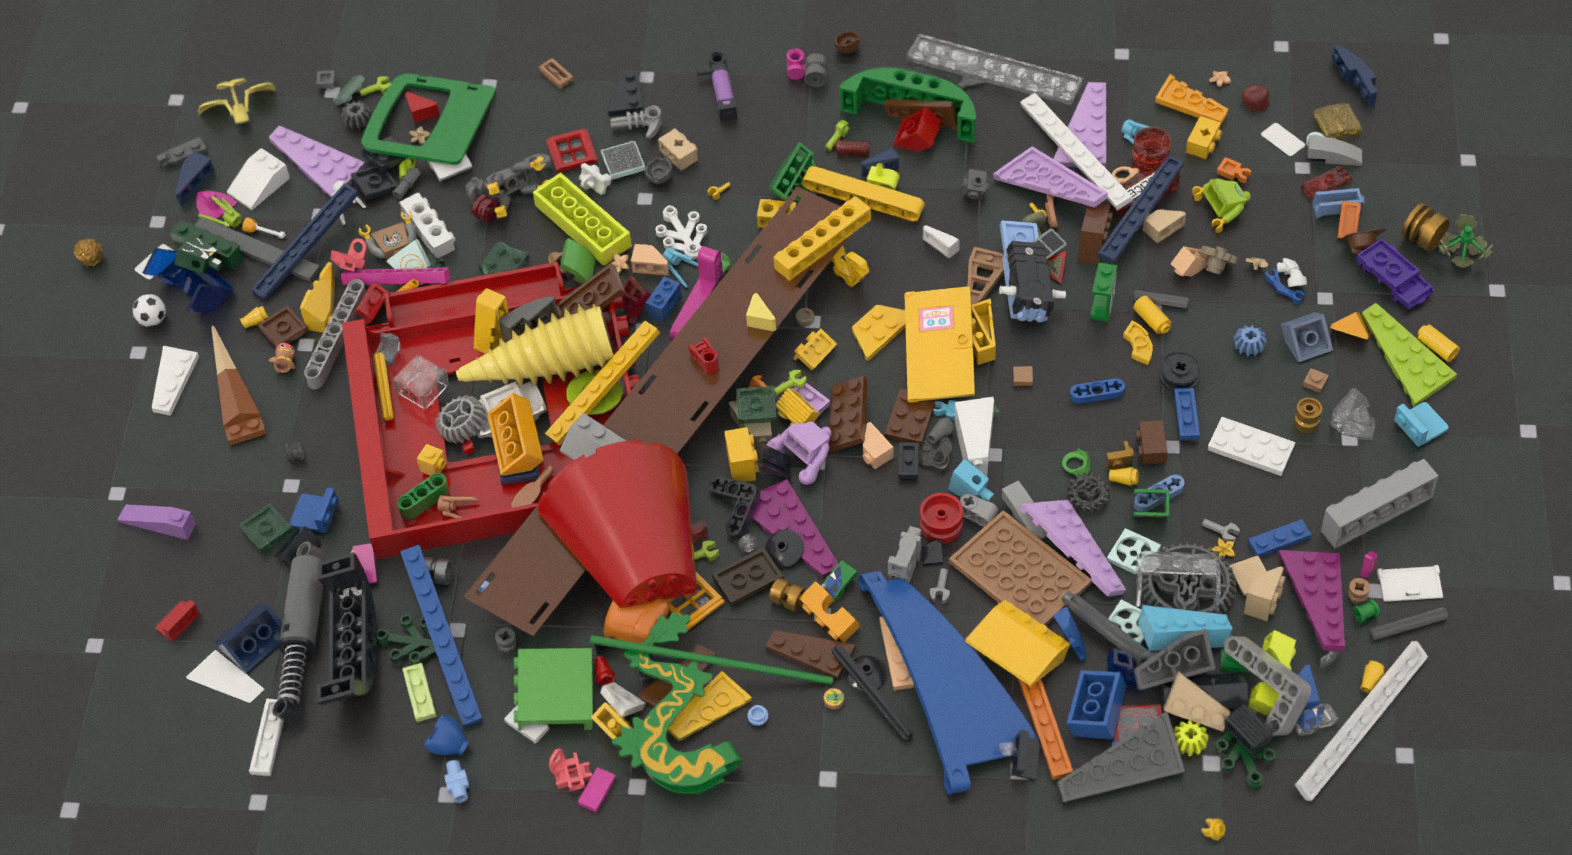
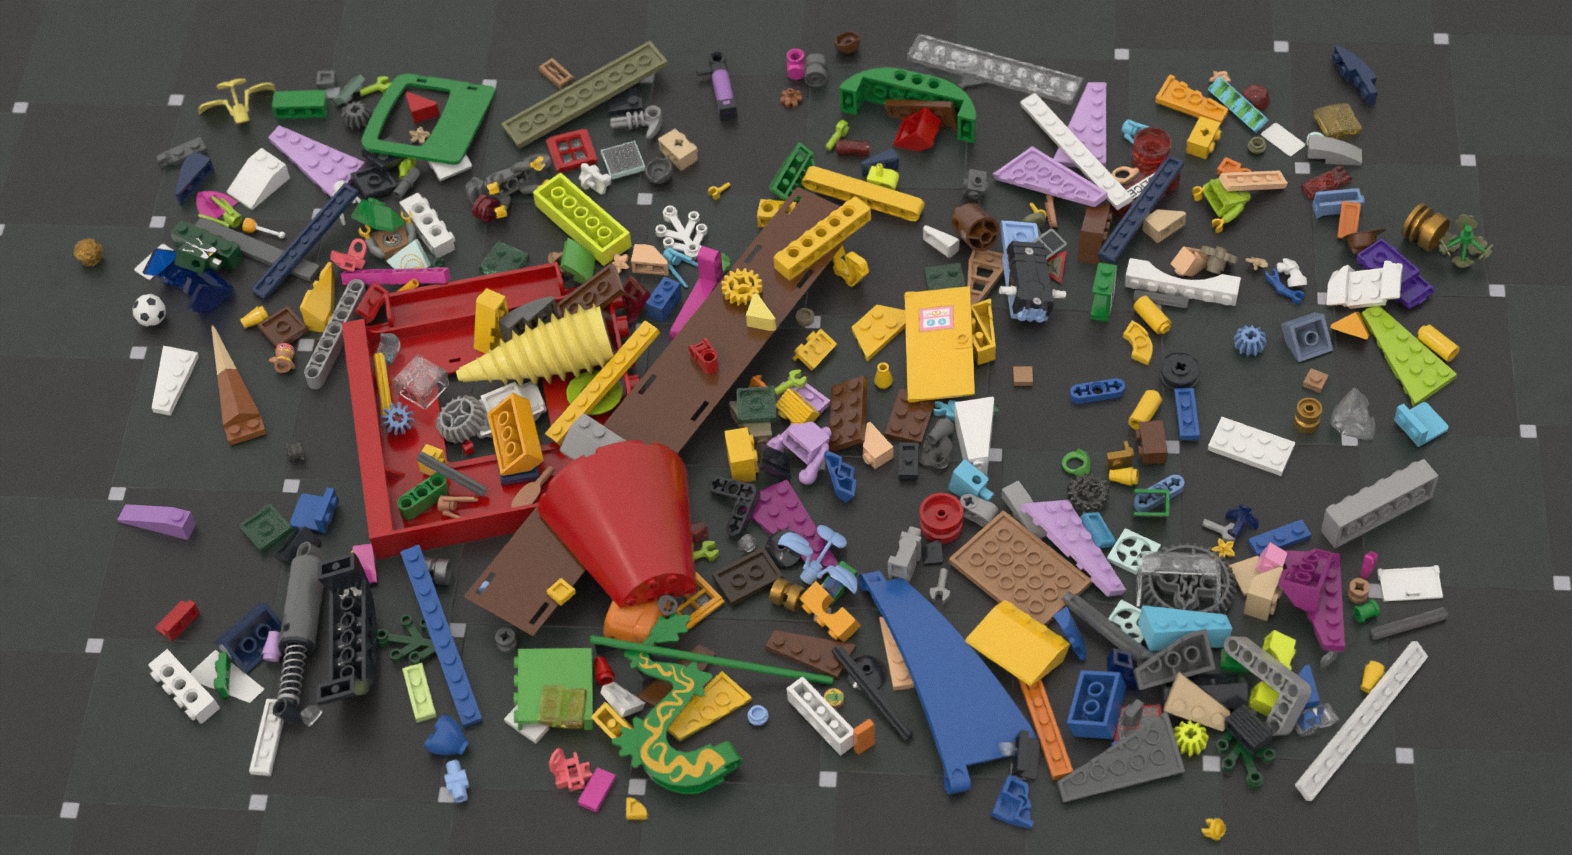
(167, 664): none -> white brick
(223, 670): none -> green plate
(271, 650): none -> lavender cone
(300, 104): none -> green brick
(310, 715): none -> clear tile
(377, 215): none -> green wedge
(394, 424): none -> medium blue gear
(452, 474): none -> dark grey axle
(561, 591): none -> yellow tile
(562, 706): none -> clear yellow slope
(584, 94): none -> olive plate
(635, 810): none -> yellow tile
(673, 606): none -> dark grey bush
(741, 286): none -> yellow gear
(790, 97): none -> dark orange plant
(813, 569): none -> light blue plant
(821, 715): none -> white brick
(841, 476): none -> blue slope
(864, 736): none -> orange tile
(883, 377): none -> yellow cone
(944, 276): none -> clear green plate
(975, 226): none -> reddish brown cylinder
(1013, 803): none -> blue slope
(1098, 529): none -> dark azure tile
(1133, 712): none -> dark grey plate
(1145, 409): none -> yellow brick
(1219, 289): none -> white arch
(1238, 104): none -> tile
(1242, 514): none -> clear blue plant
(1253, 180): none -> light nougat plate
(1257, 145): none -> olive plate
(1271, 558): none -> bright pink brick
(1307, 579): none -> magenta wedge
(1364, 287): none -> white piece

